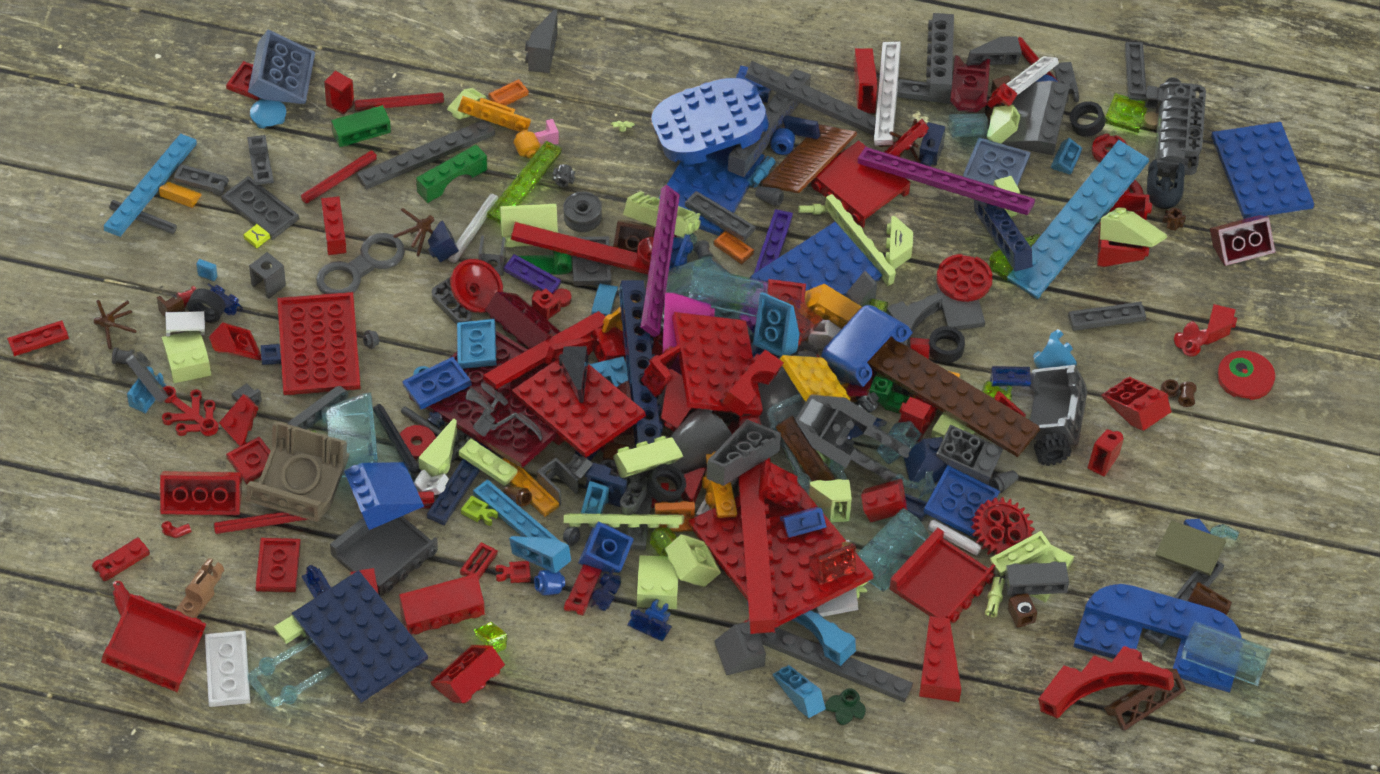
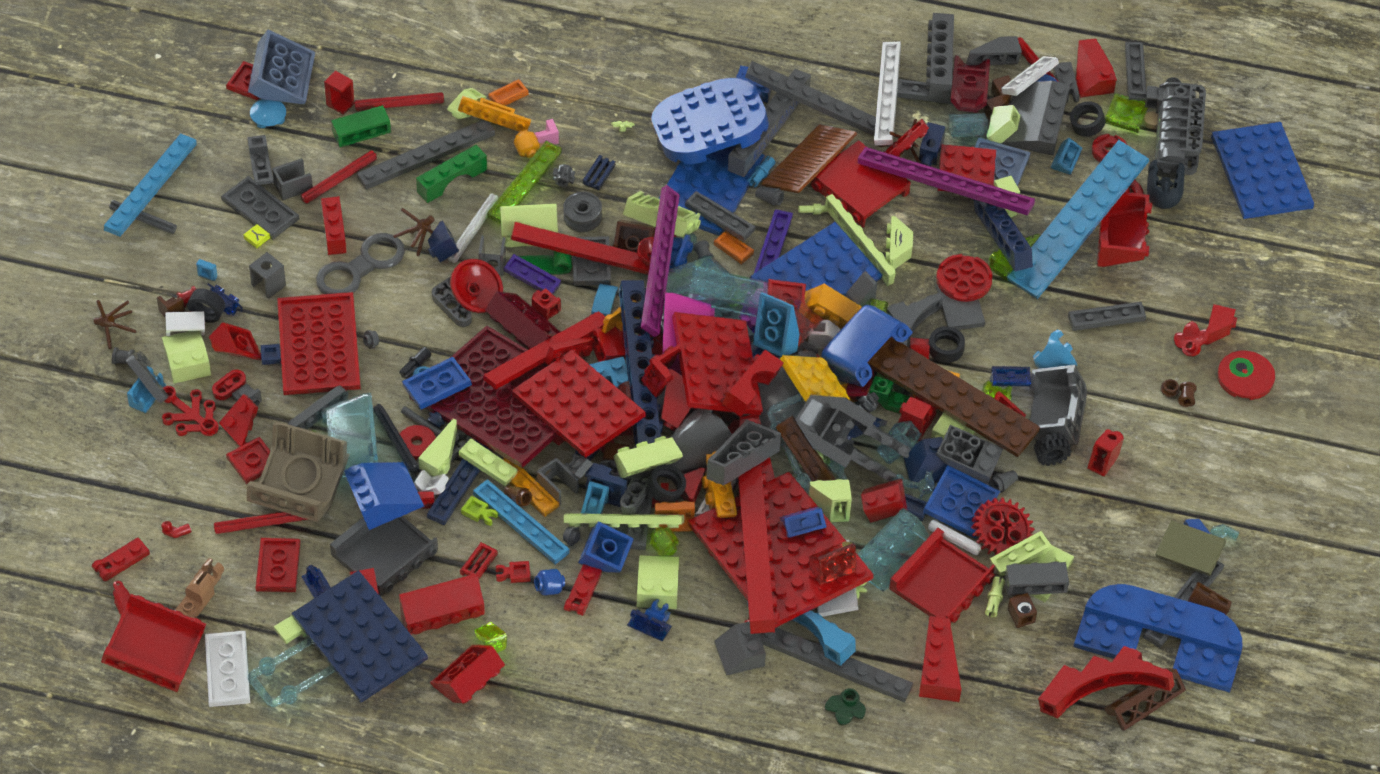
(38, 338): red plate -> none
(179, 194): light orange slope -> none
(200, 493): red slope -> none
(201, 179): dark grey plate -> none
(228, 385): none -> red plate
(291, 179): none -> dark grey piece
(415, 362): none -> black axle
(476, 343): dark azure tile -> none
(486, 420): dark grey plant -> none
(541, 551): dark azure slope -> none
(542, 44): dark grey slope -> none
(564, 295): red tile -> none
(575, 368): black slope -> none
(604, 162): none -> dark blue tile
(608, 583): clear blue hinge -> none
(692, 560): yellowish green brick -> none
(779, 485): red plate -> none
(782, 141): blue head -> none
(800, 690): dark azure slope -> none
(802, 127): dark blue tile -> none
(865, 79): red slope -> none
(968, 162): none -> red plate
(1002, 94): red bracket -> none
(1093, 70): none -> red wedge
(1129, 228): yellowish green slope -> none
(1138, 402): red slope -> none
(1174, 219): reddish brown gear -> none
(1226, 653): clear light blue slope -> none
(1243, 239): dark red slope -> none

